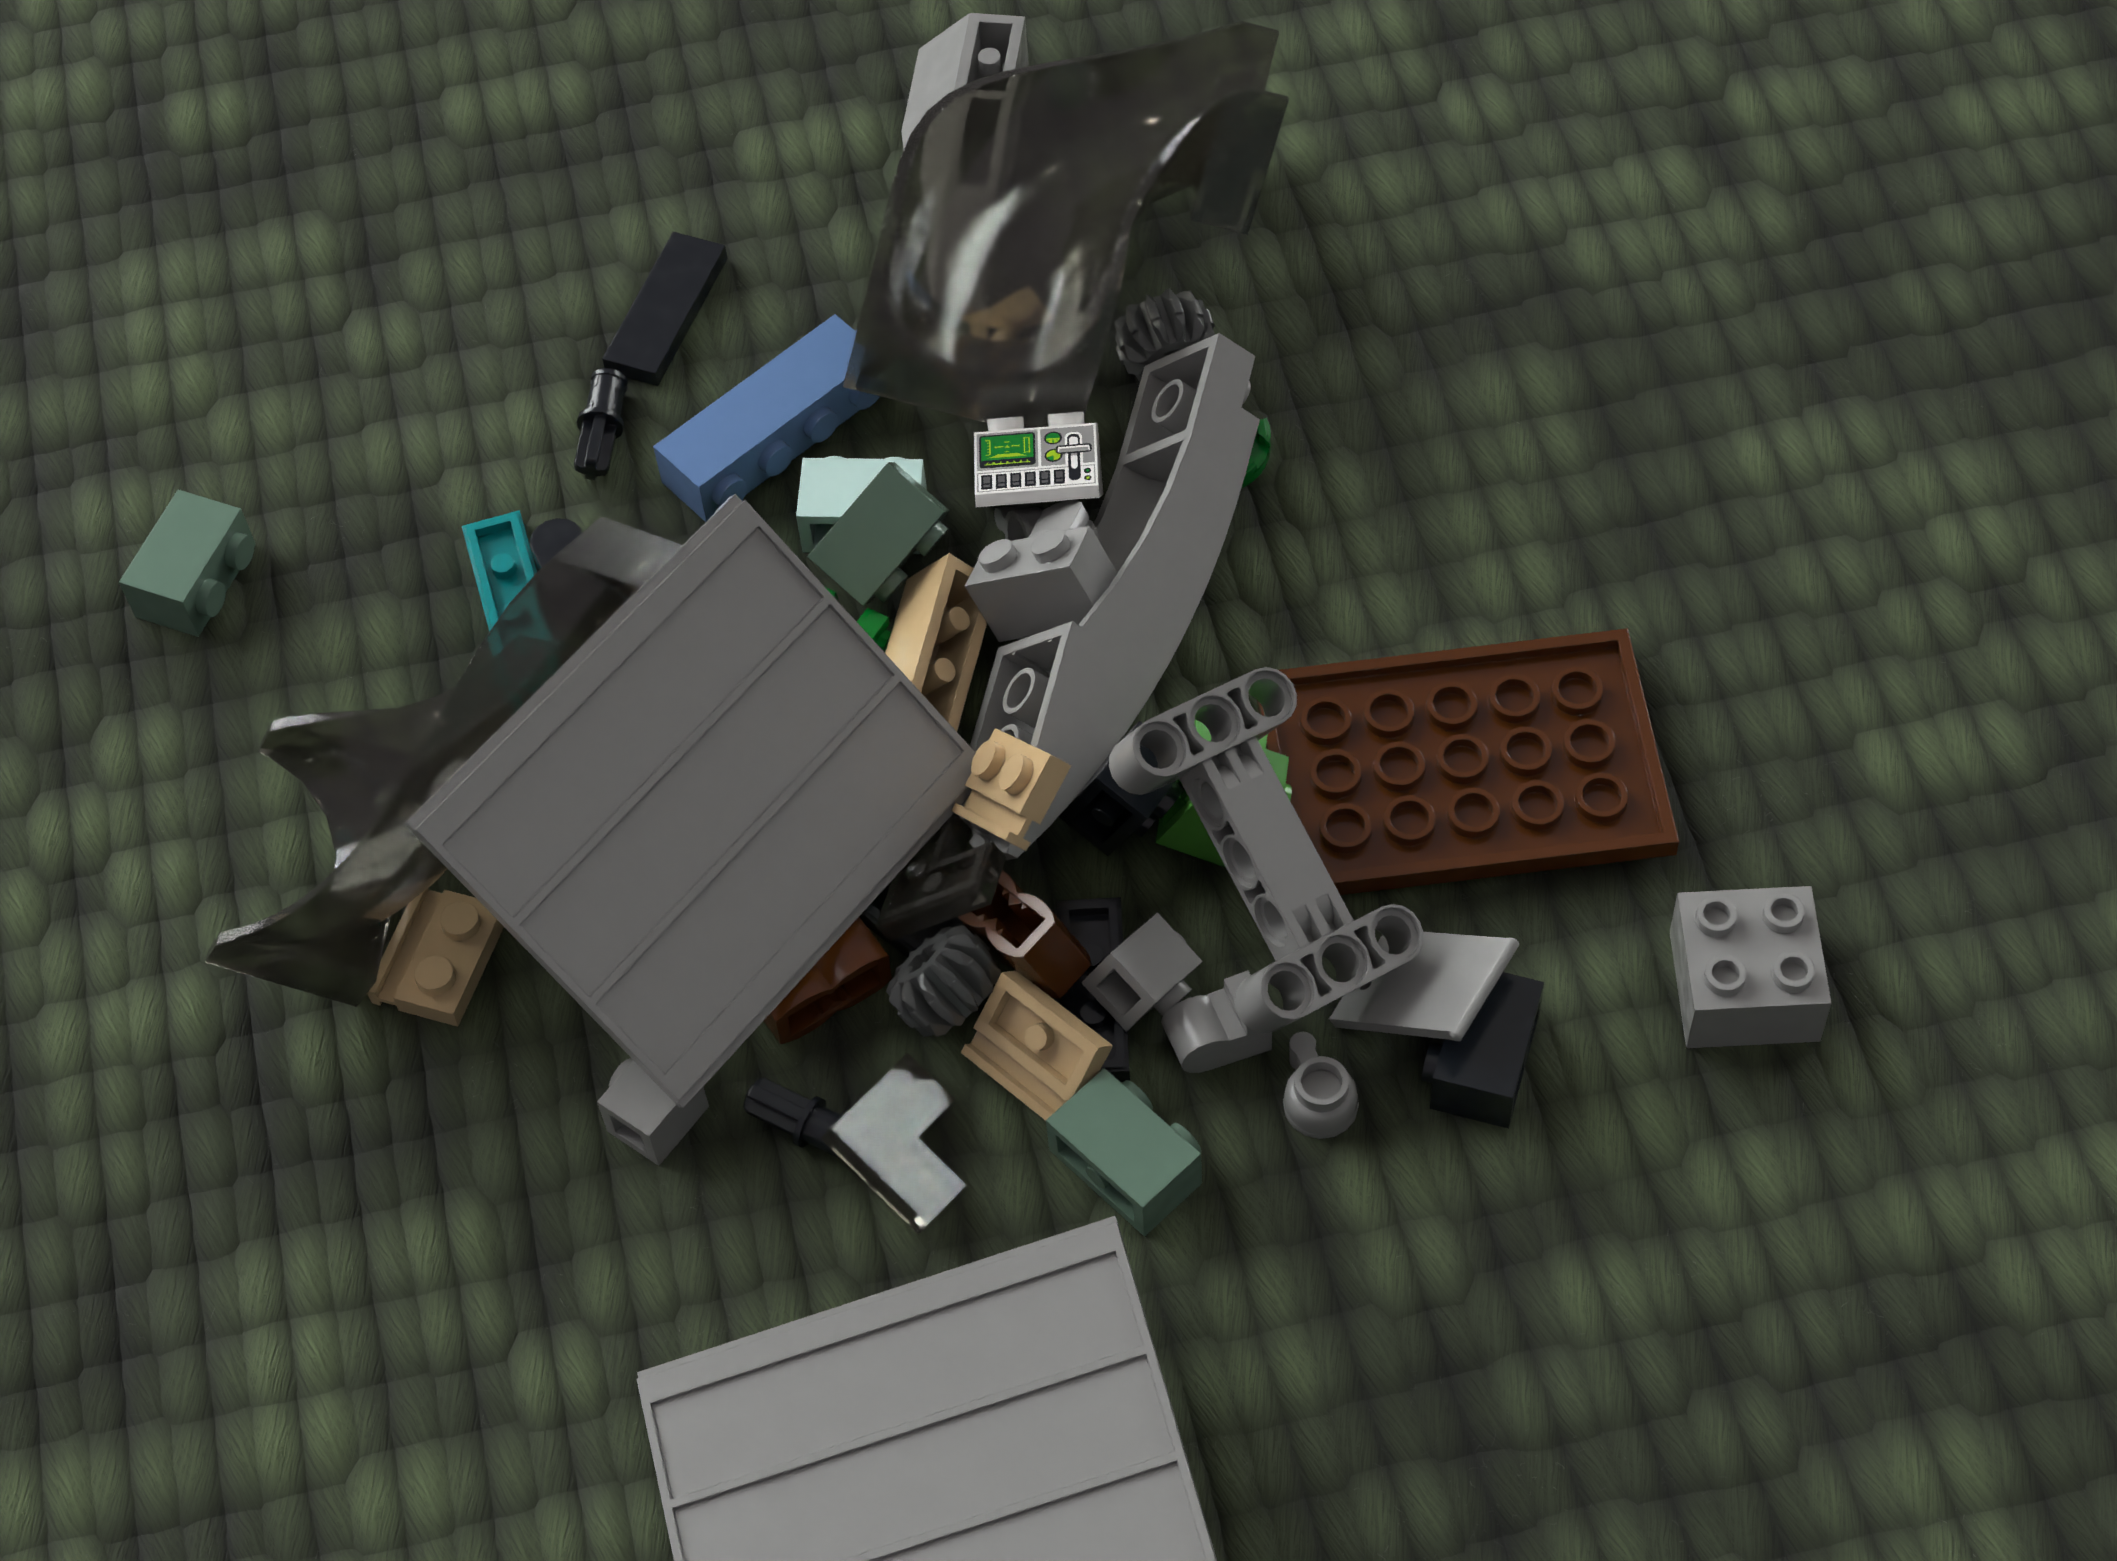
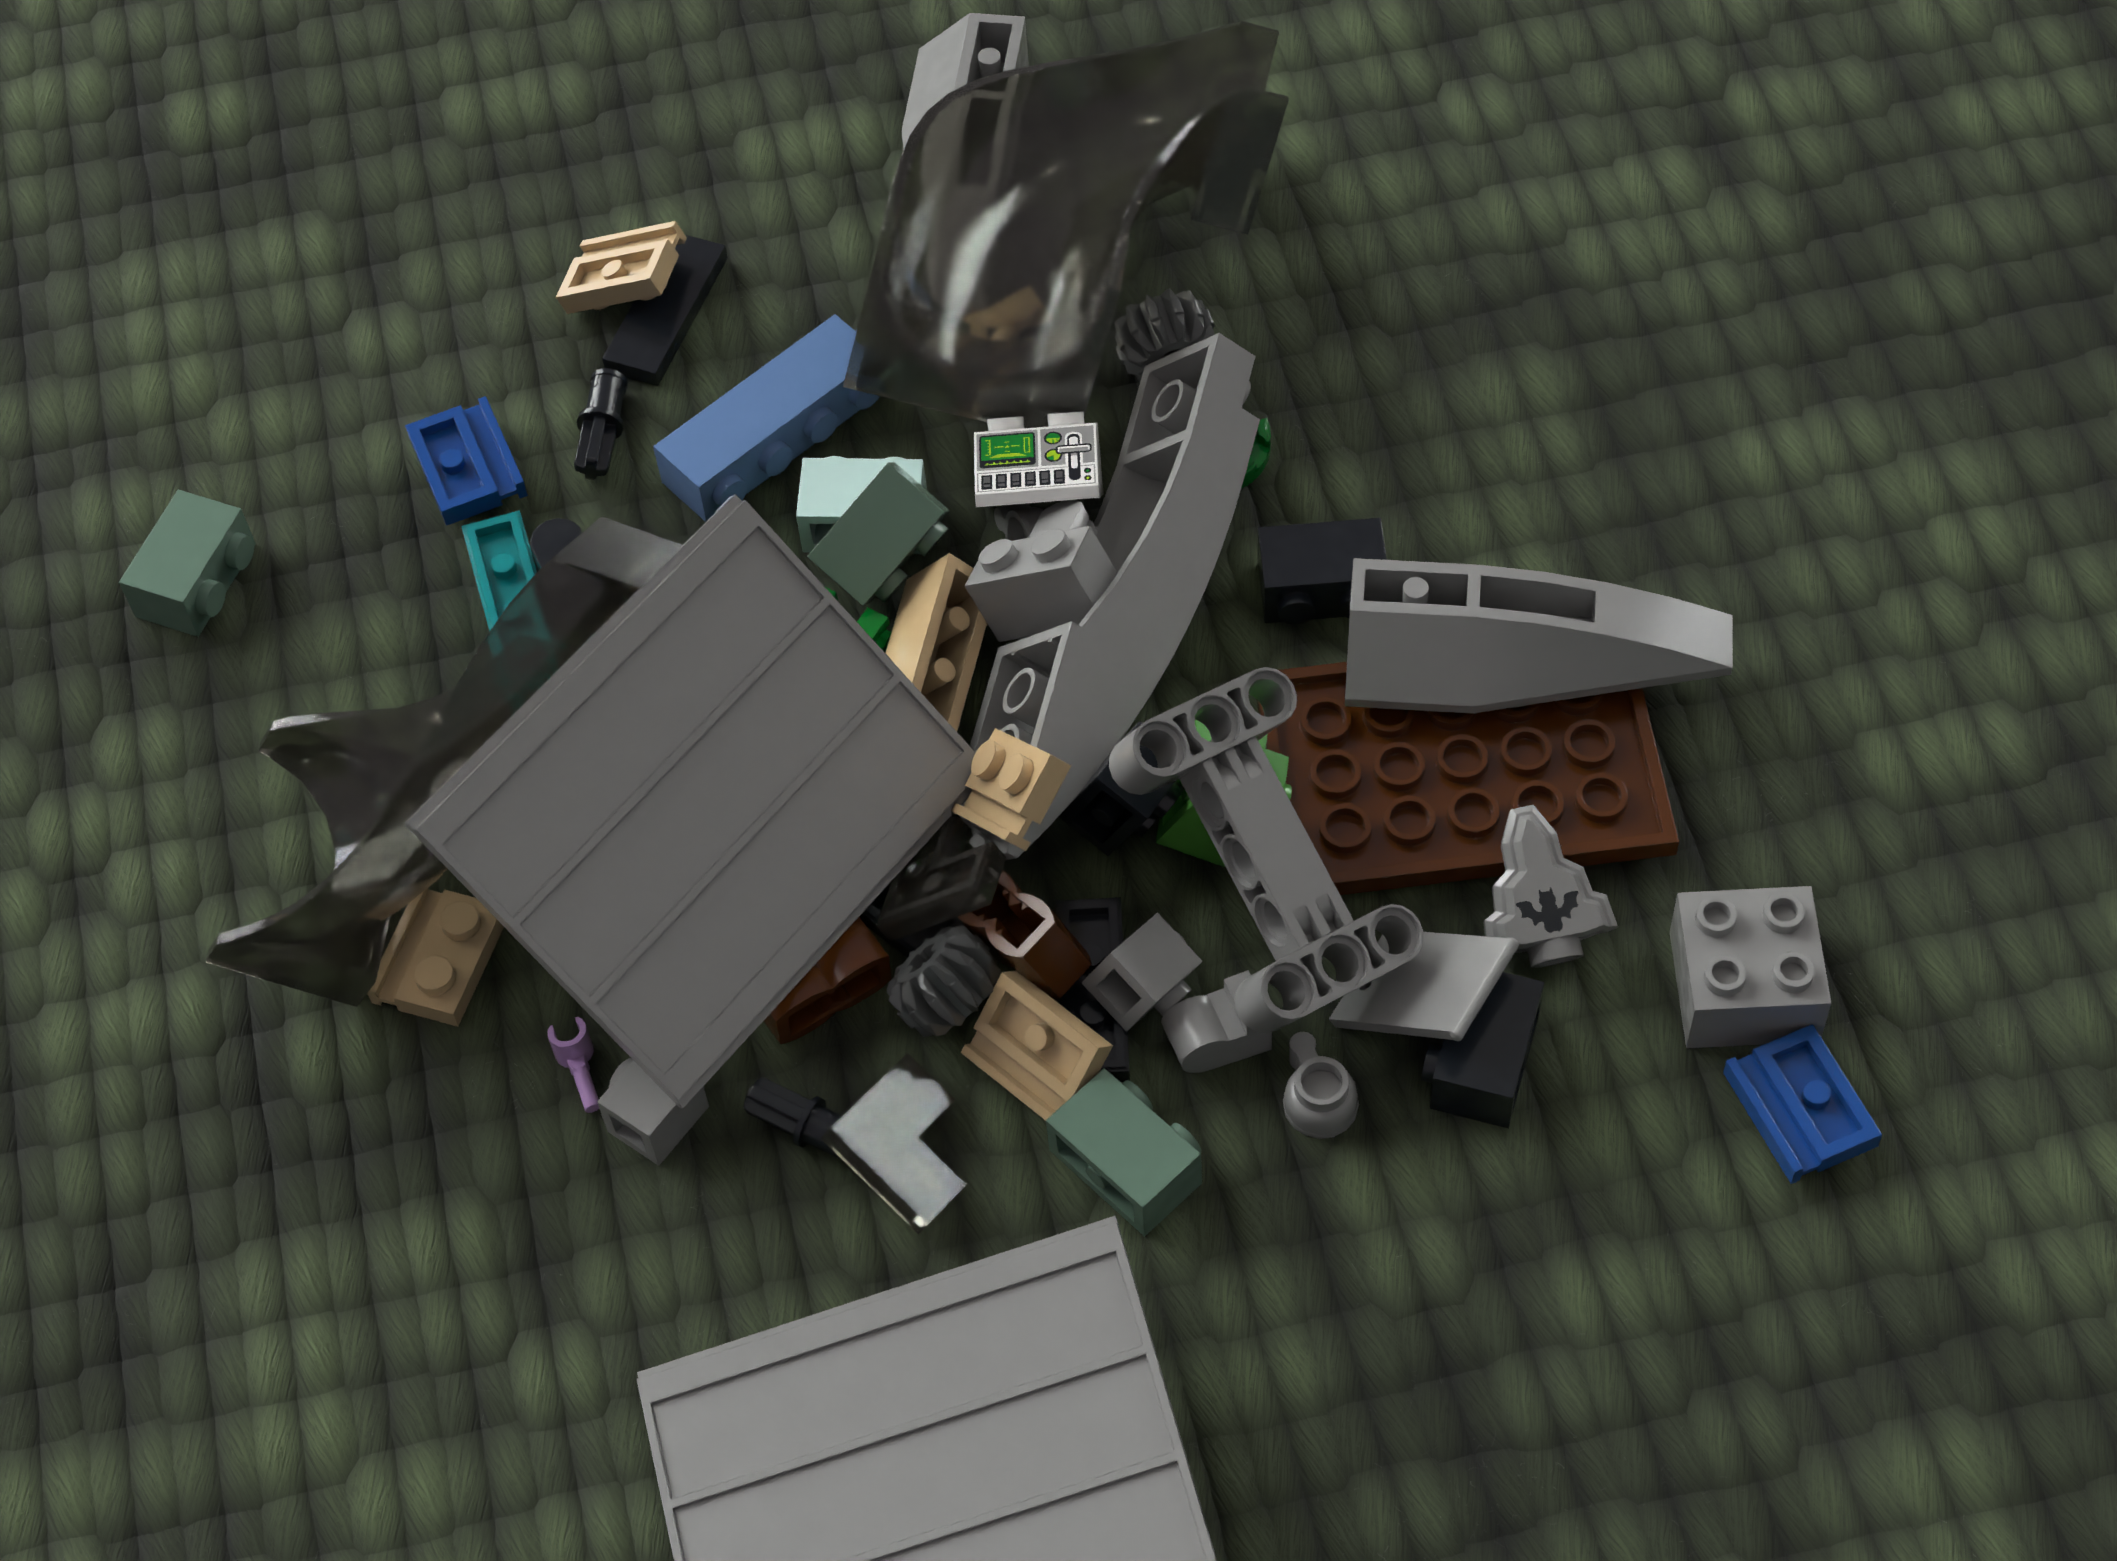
(465, 461): none -> blue plate
(575, 1056): none -> lavender hand
(621, 268): none -> tan plate
(1310, 567): none -> black brick
(1516, 637): none -> light grey wedge
(1543, 895): none -> light grey rock
(1802, 1103): none -> blue plate

